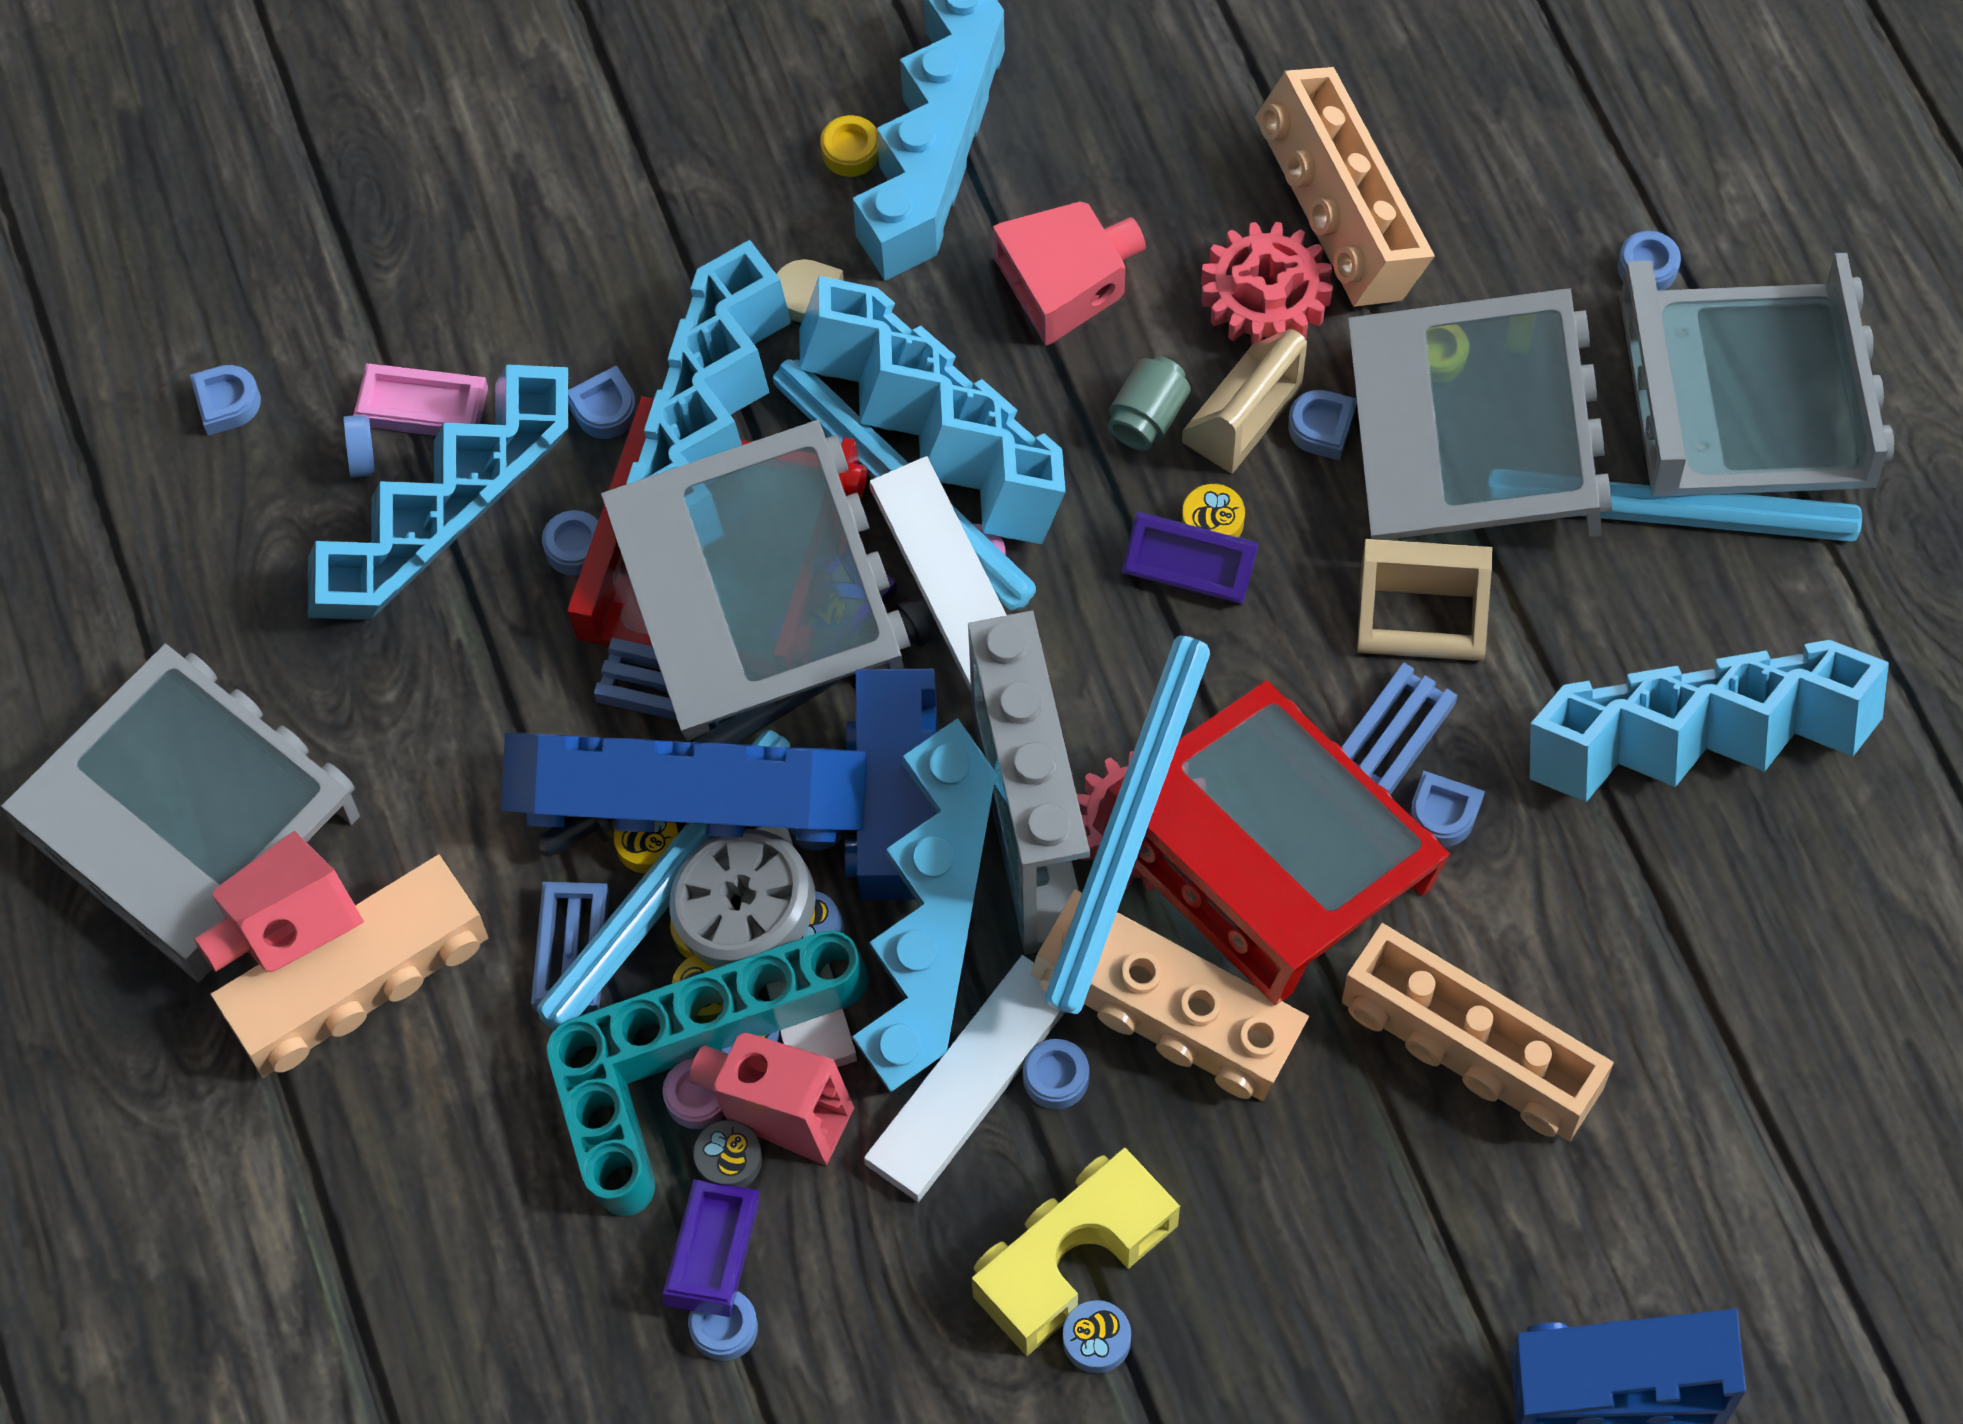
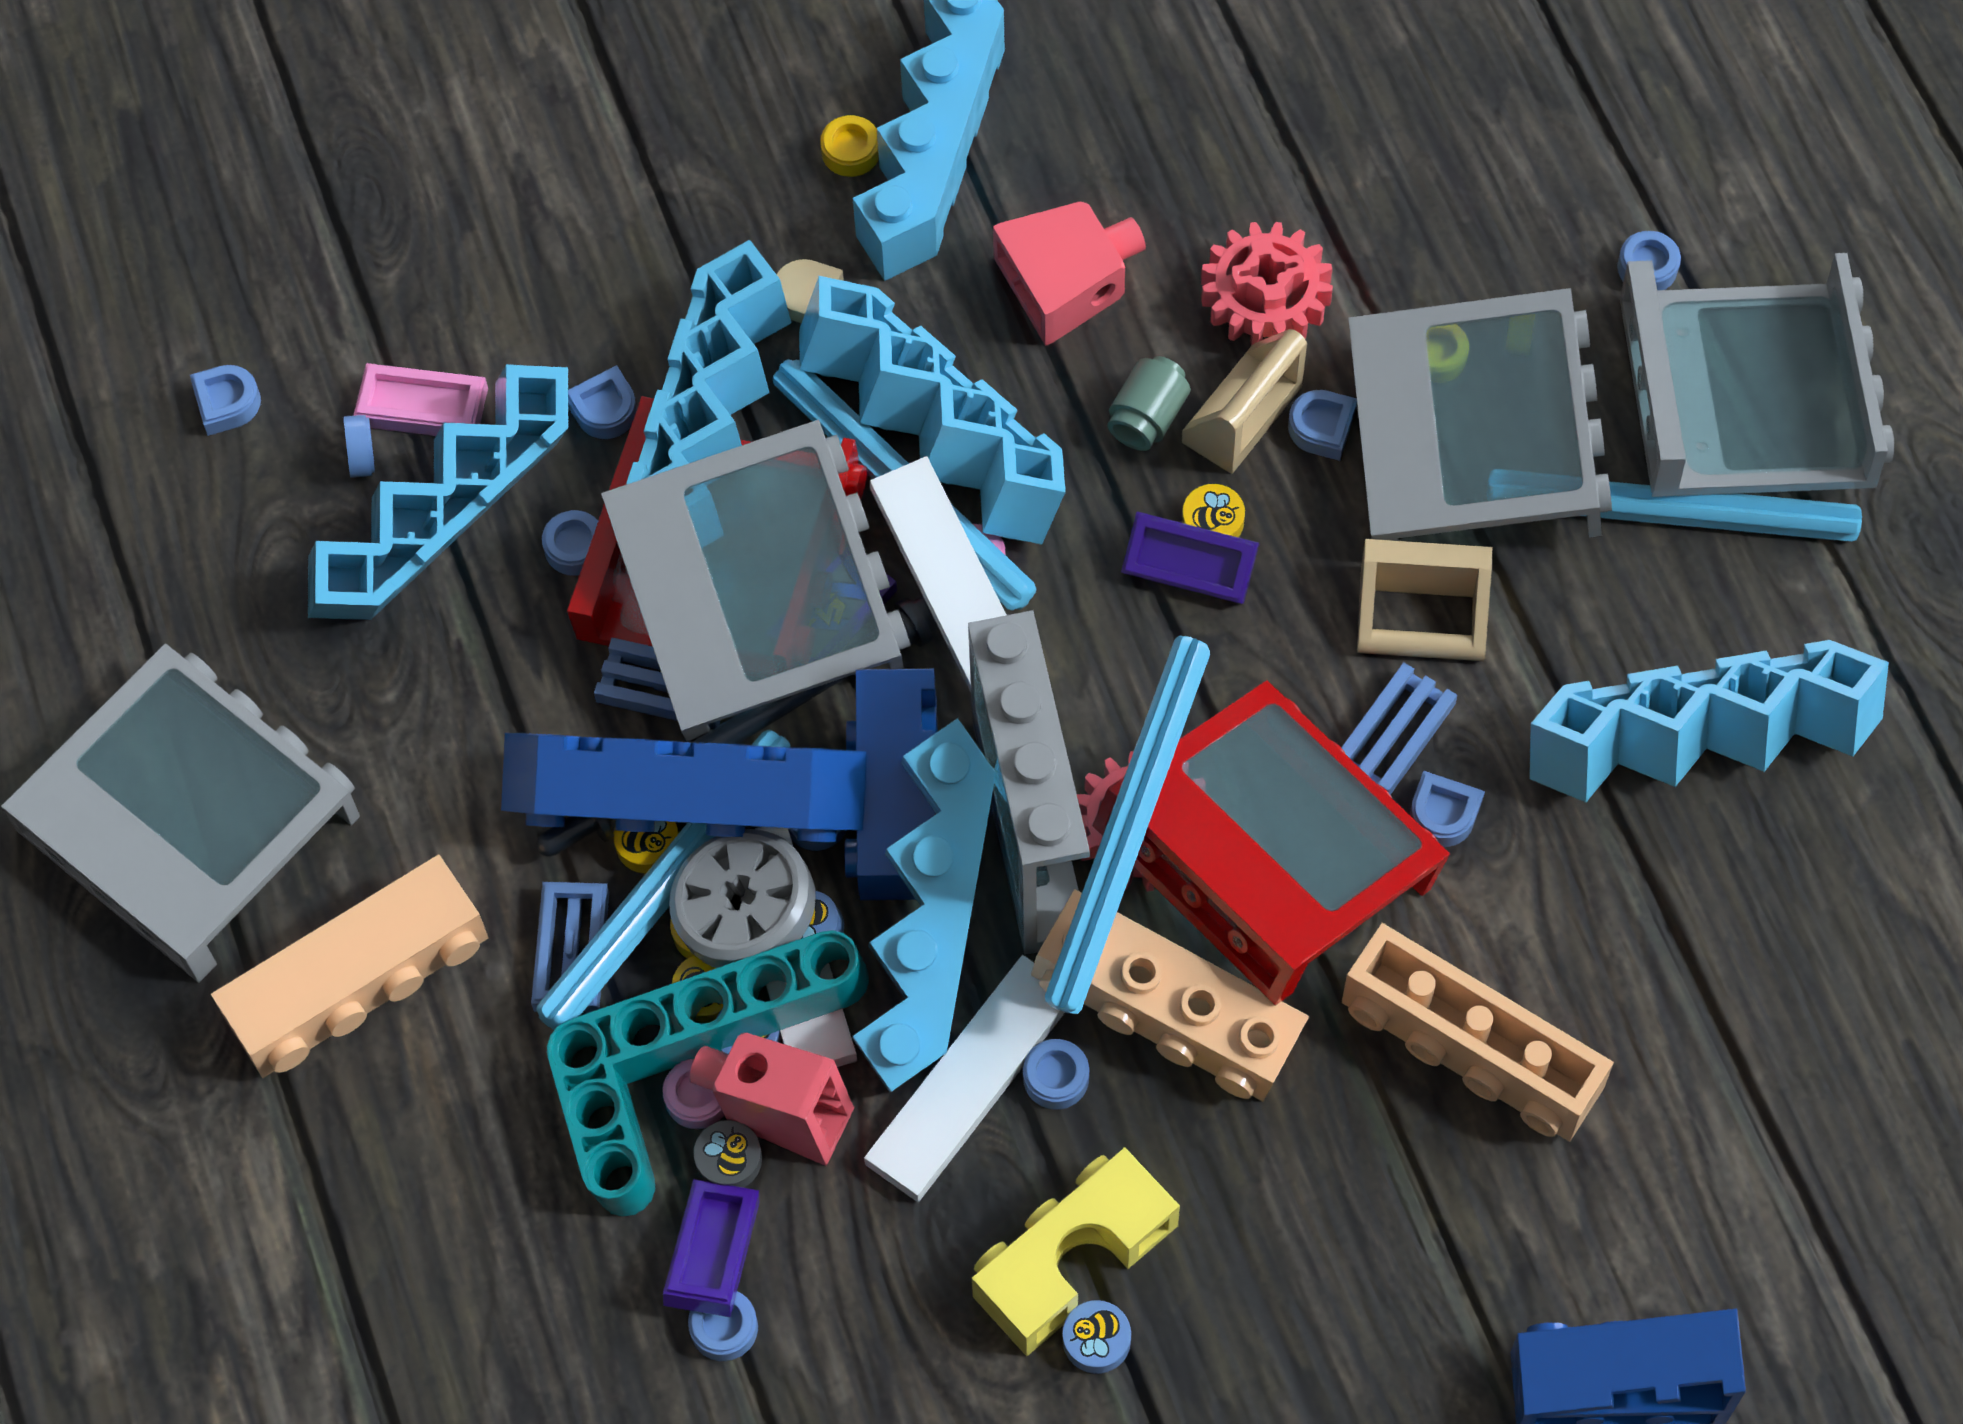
(279, 908): coral torso -> none
(1344, 186): light nougat brick -> none

